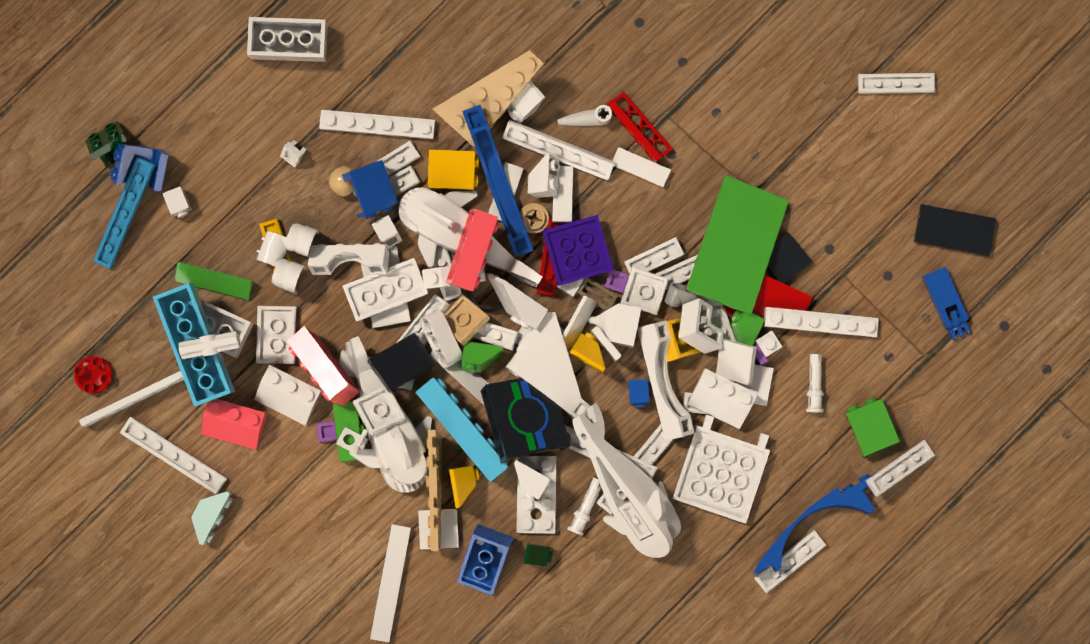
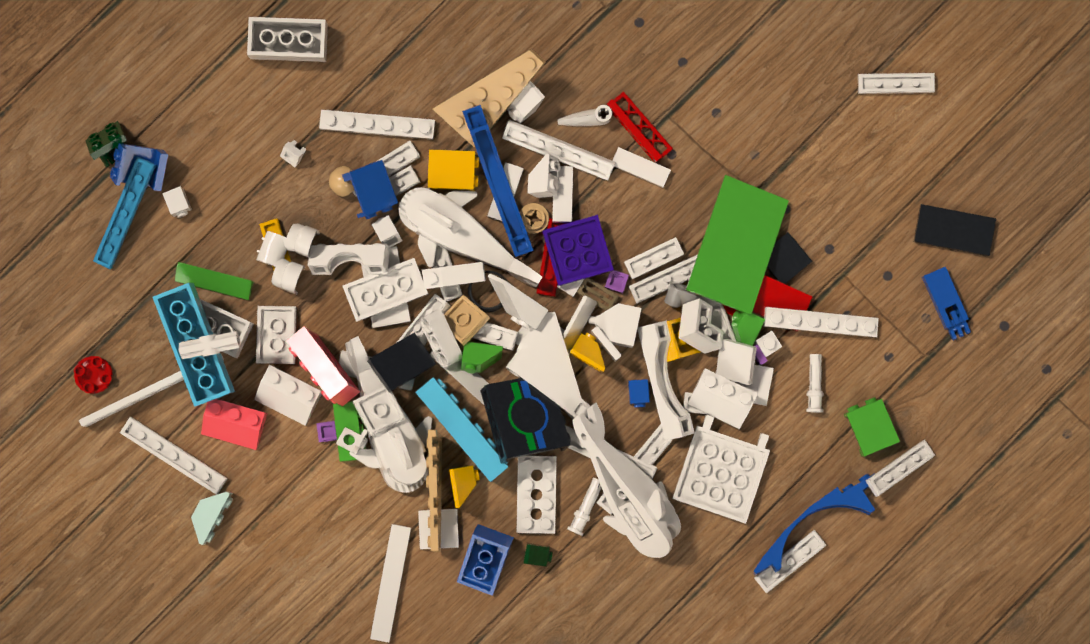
(472, 250): coral brick -> none
(531, 481): white slope -> none
(644, 290): white tile -> none

